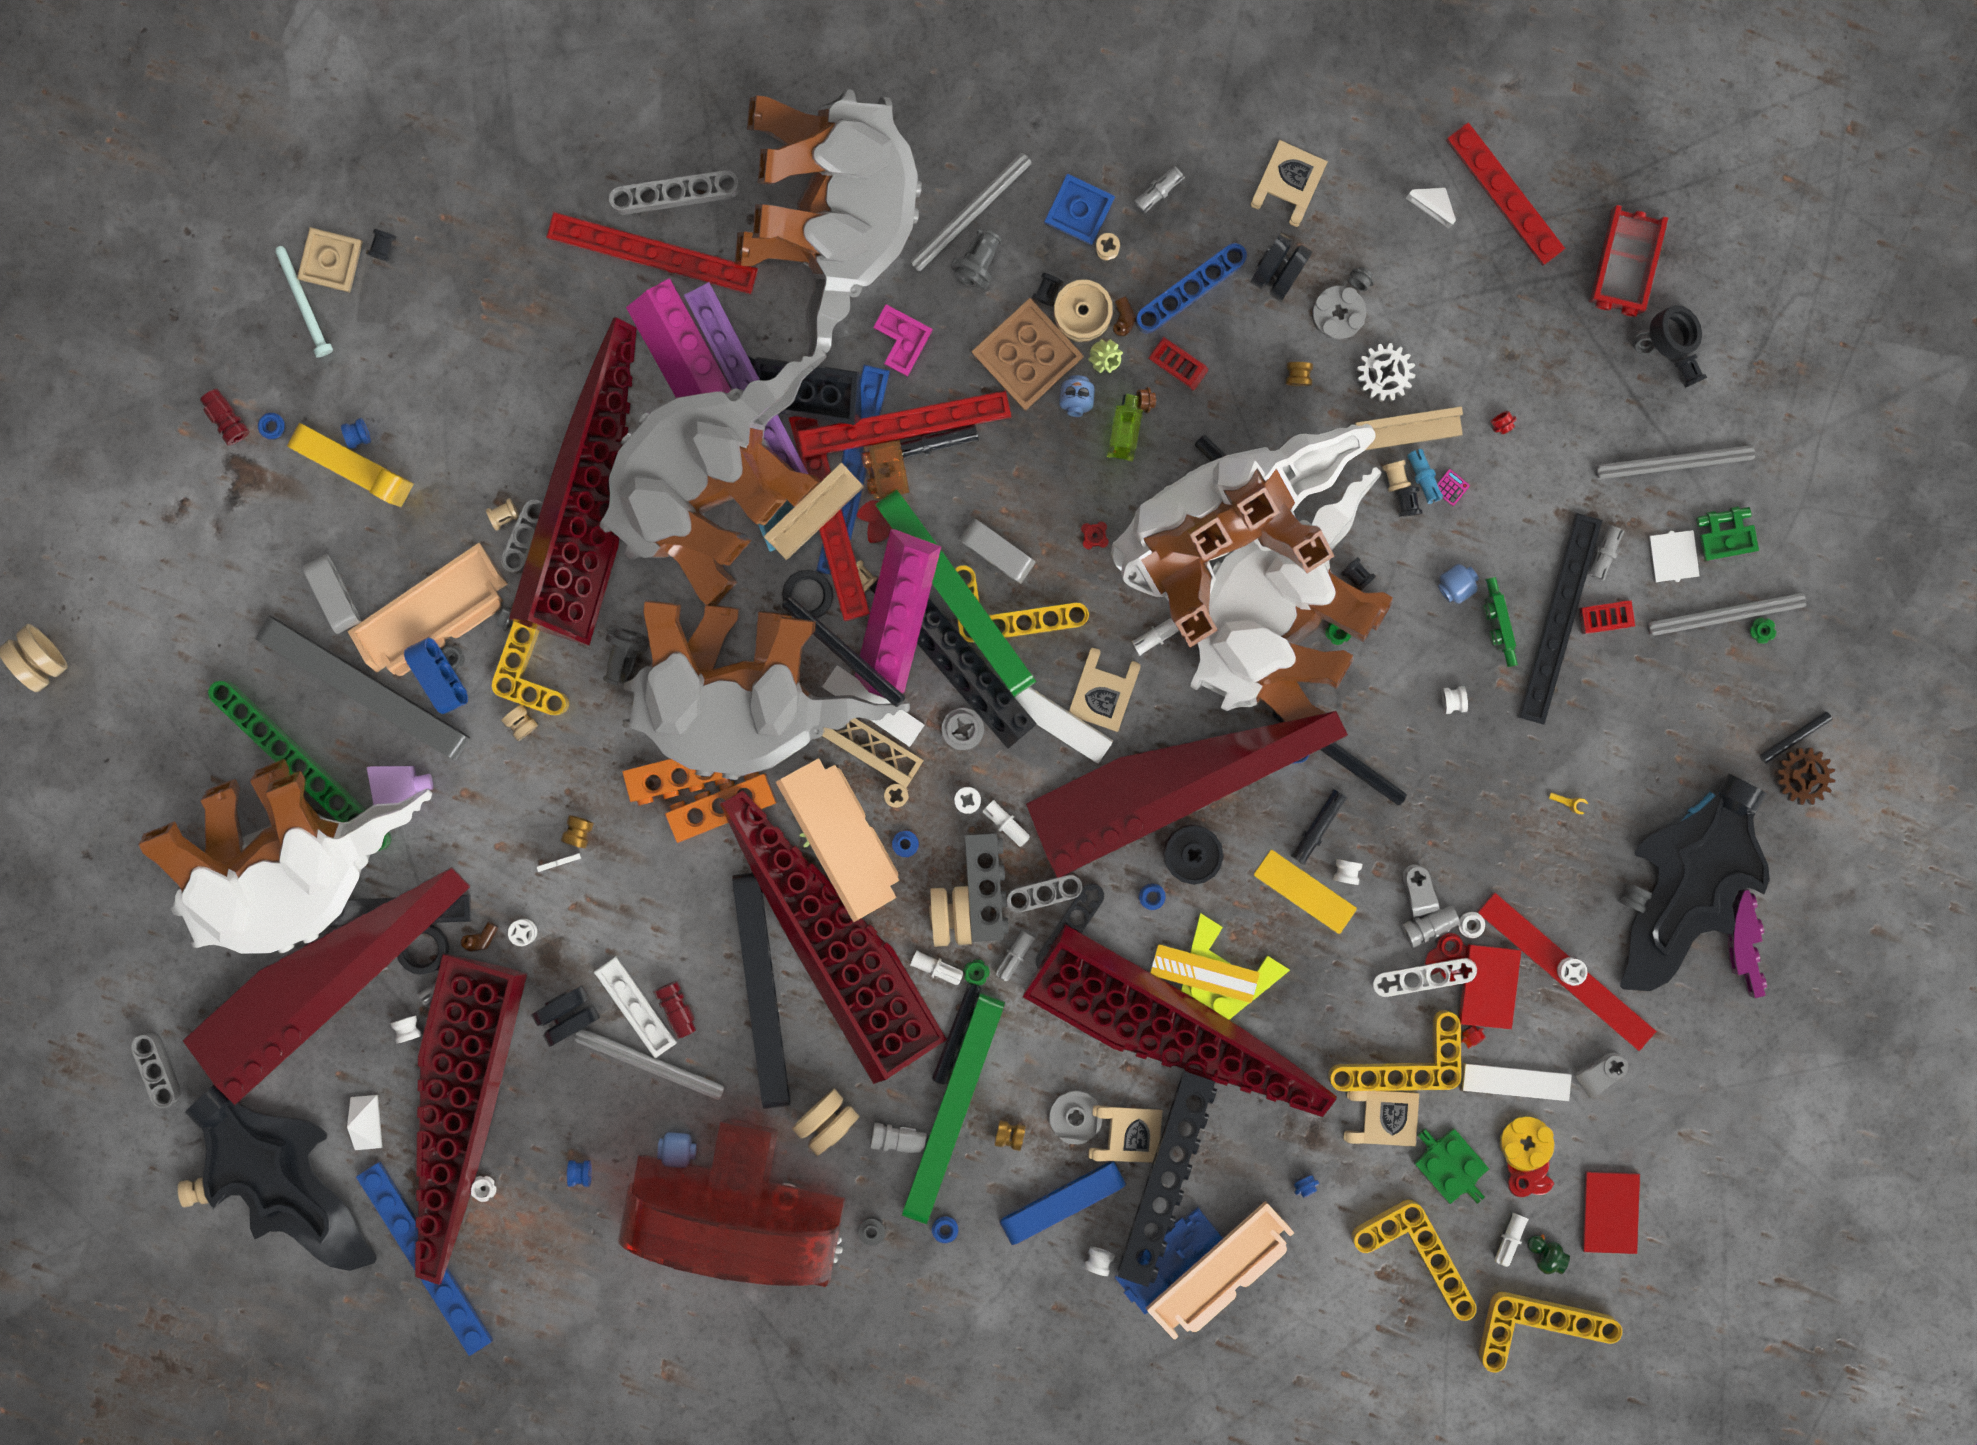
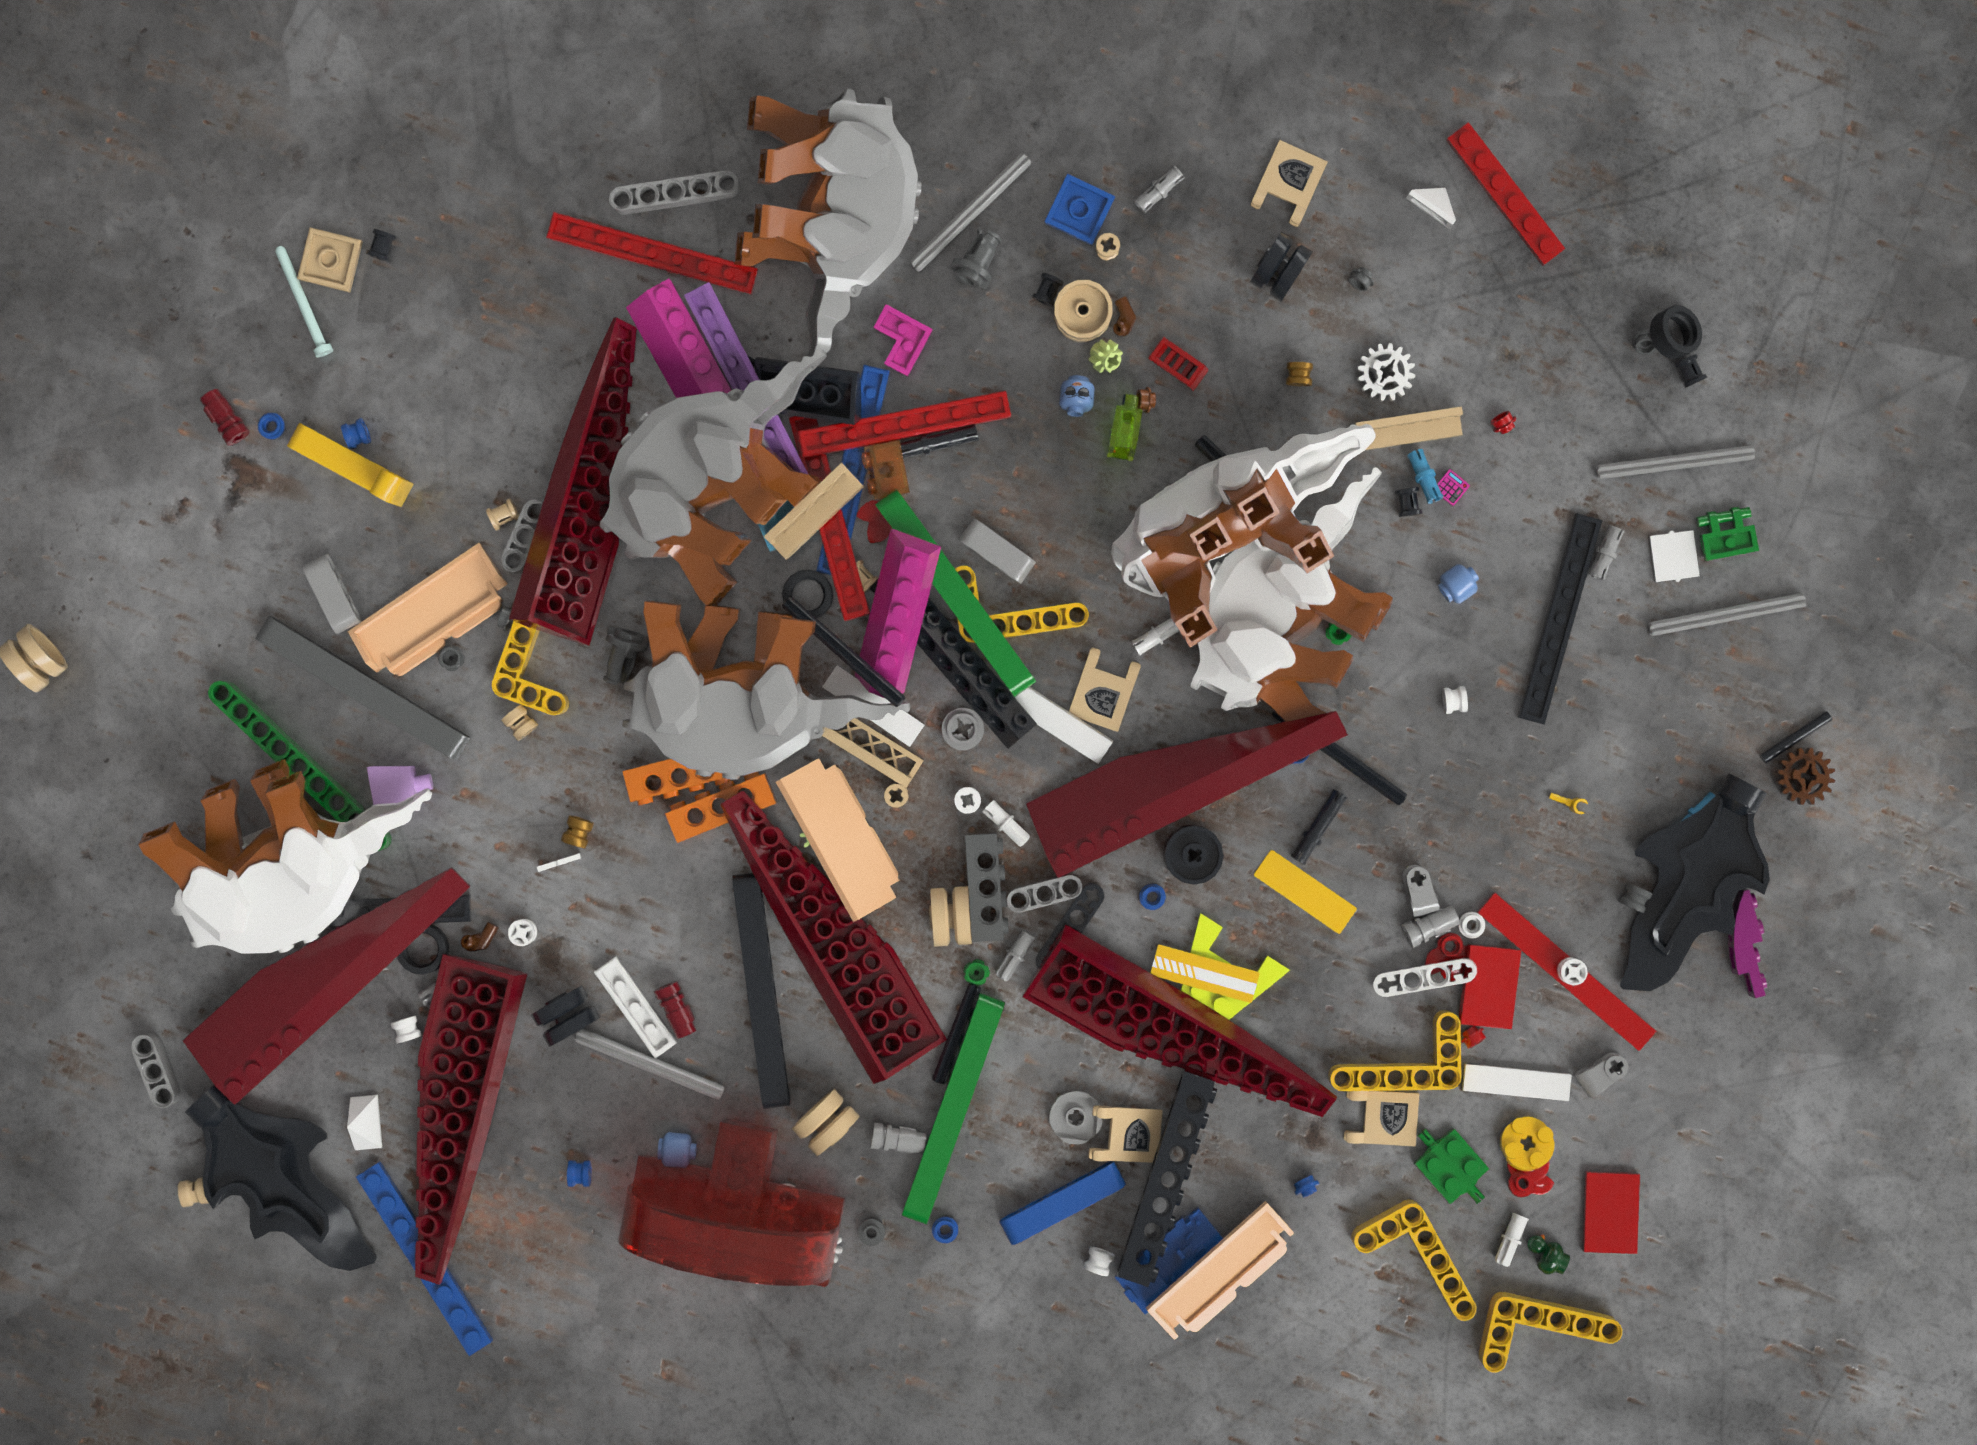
(436, 675): blue beam -> none
(480, 1195): white plate -> none
(905, 852): blue plate -> none
(937, 968): white axle -> none
(1004, 1132): pearl gold wheel -> none
(1027, 354): medium nougat plate -> none
(1101, 539): red plate -> none
(1198, 277): blue beam -> none
(1347, 299): light grey plate -> none
(1347, 872): white wheel -> none
(1358, 574): black bush -> none
(1396, 476): tan bush -> none
(1501, 632): green plate -> none
(1585, 617): red slope -> none
(1628, 262): door -> none
(1756, 633): green plate -> none

